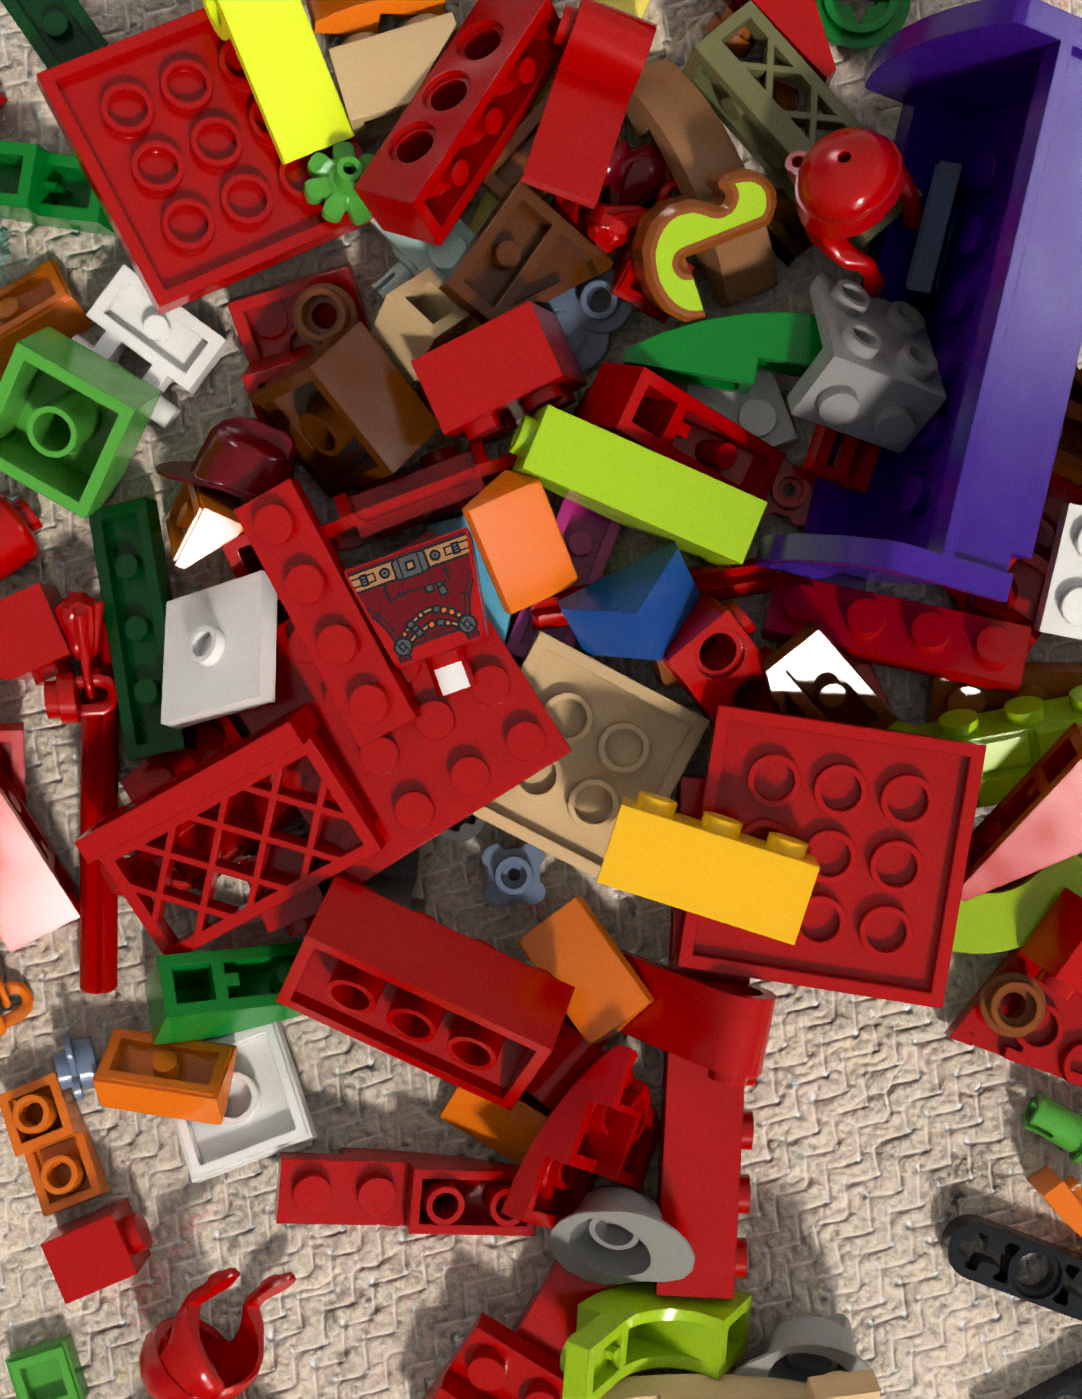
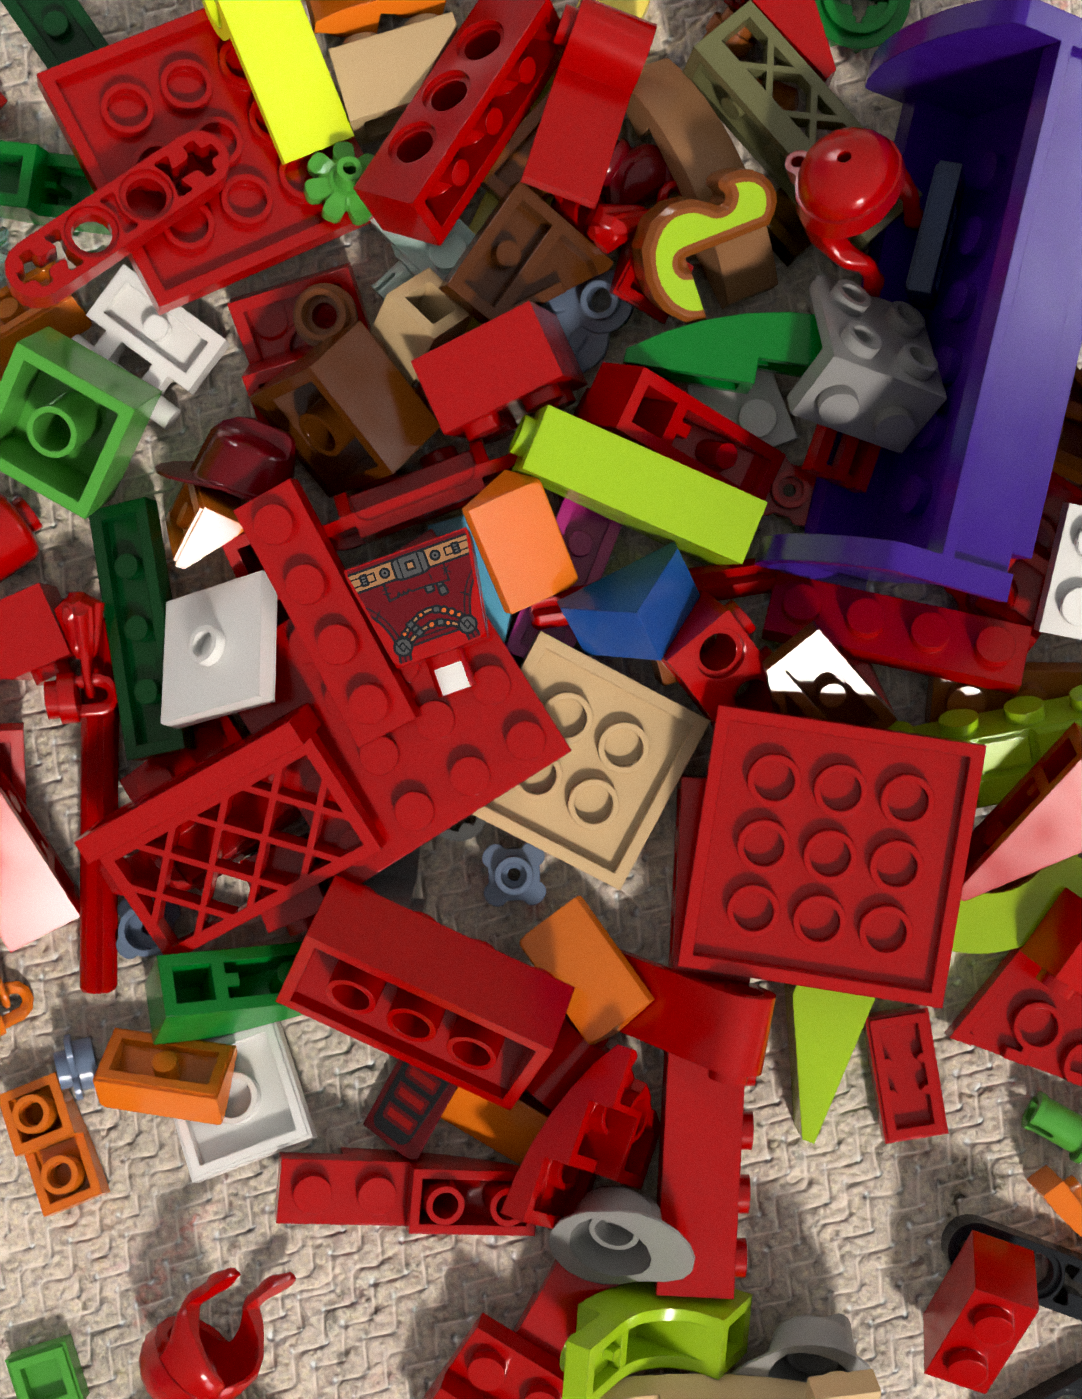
(97, 1249): red brick -> none
(111, 209): none -> red beam
(132, 938): none -> sand blue plate
(409, 1108): none -> slope
(709, 867): yellow brick -> none
(820, 1042): none -> lime slope
(905, 1074): none -> red plate
(980, 1312): none -> red brick
(1028, 1015): dark orange plate -> none

